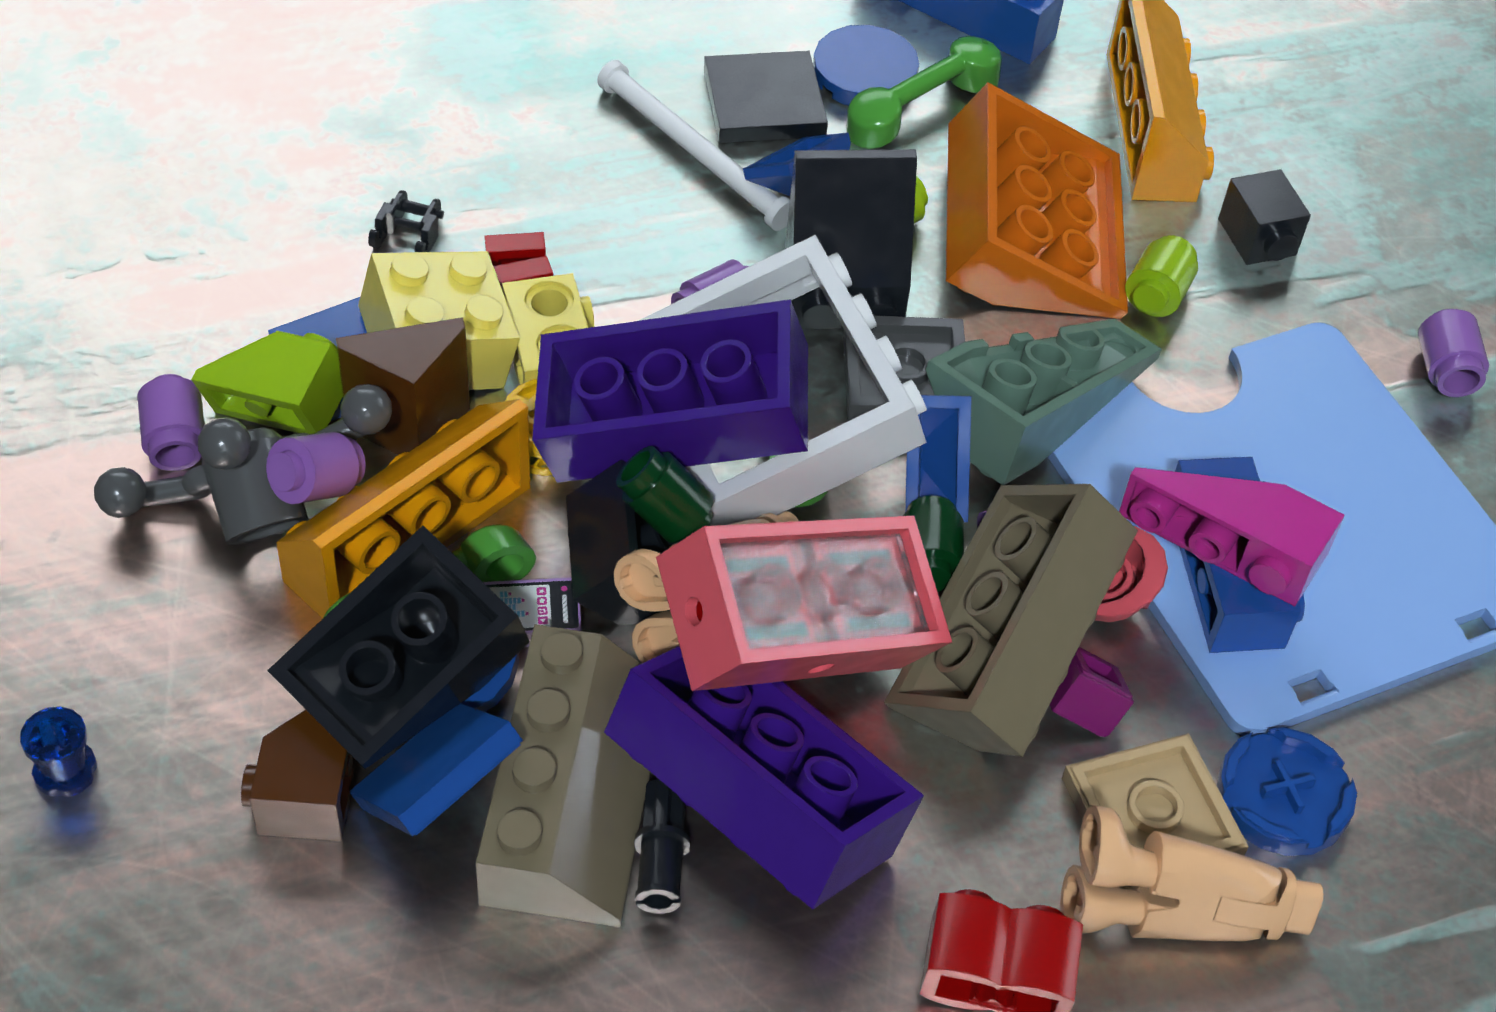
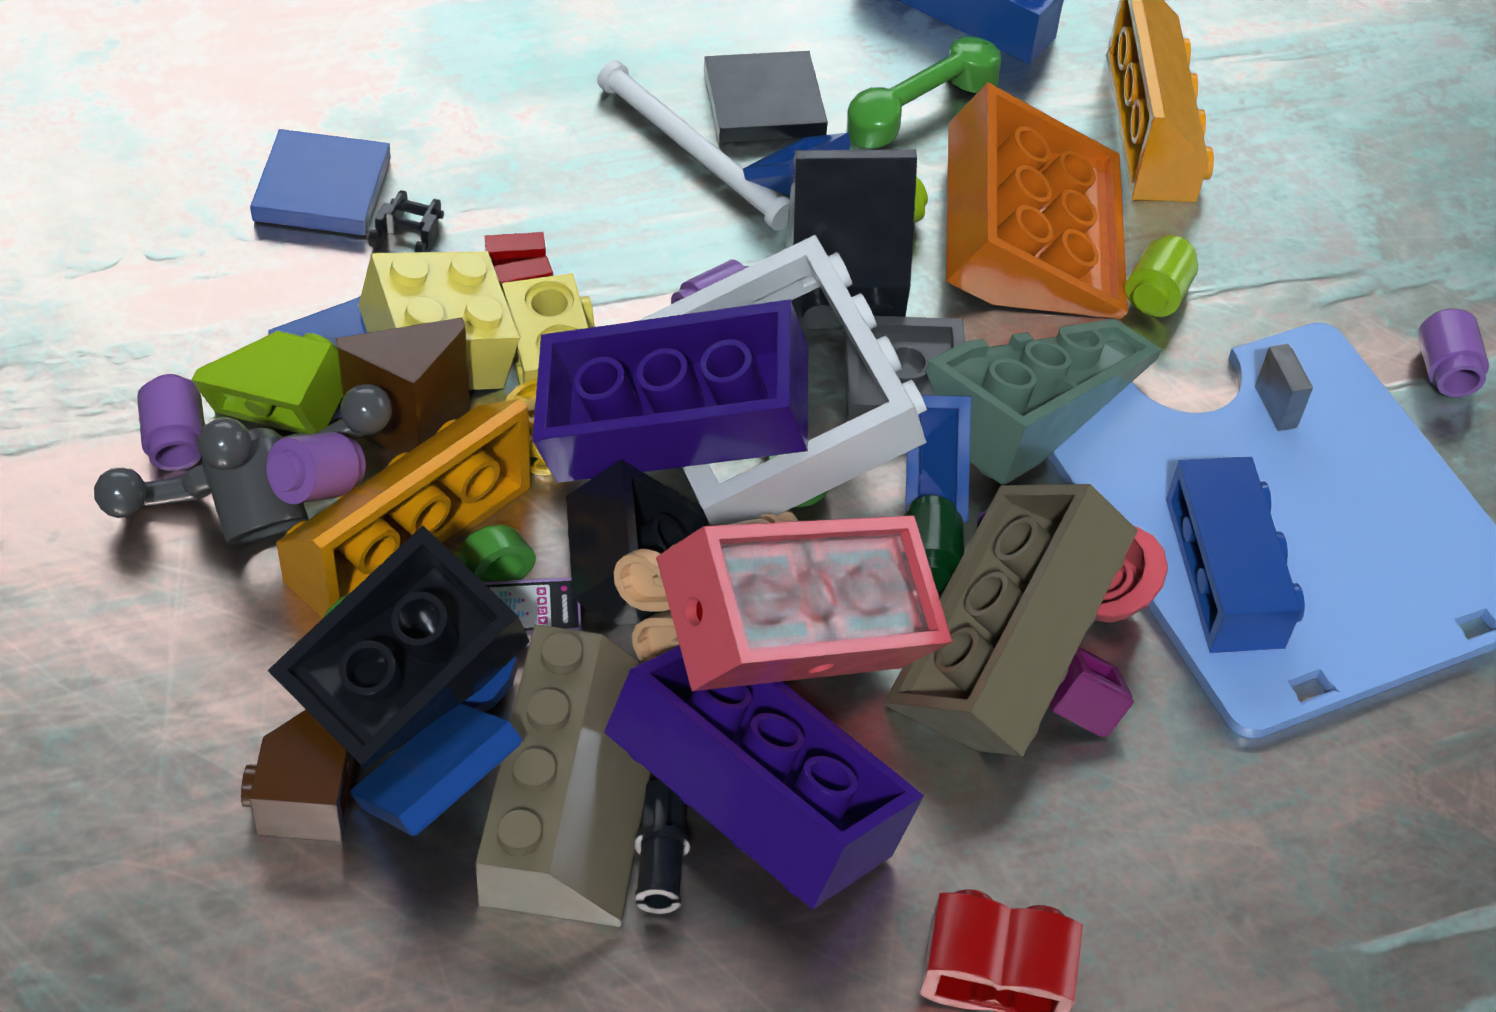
(58, 747): clear blue bush -> none
(321, 182): none -> tile
(665, 494): dark green brick -> none
(861, 59): tile -> none
(1158, 790): tan tile -> none
(1181, 888): light nougat piece -> none
(1241, 525): dark pink slope -> none
(1264, 217): black brick -> none
(1283, 387): none -> flat silver tile
(1287, 791): blue tile -> none

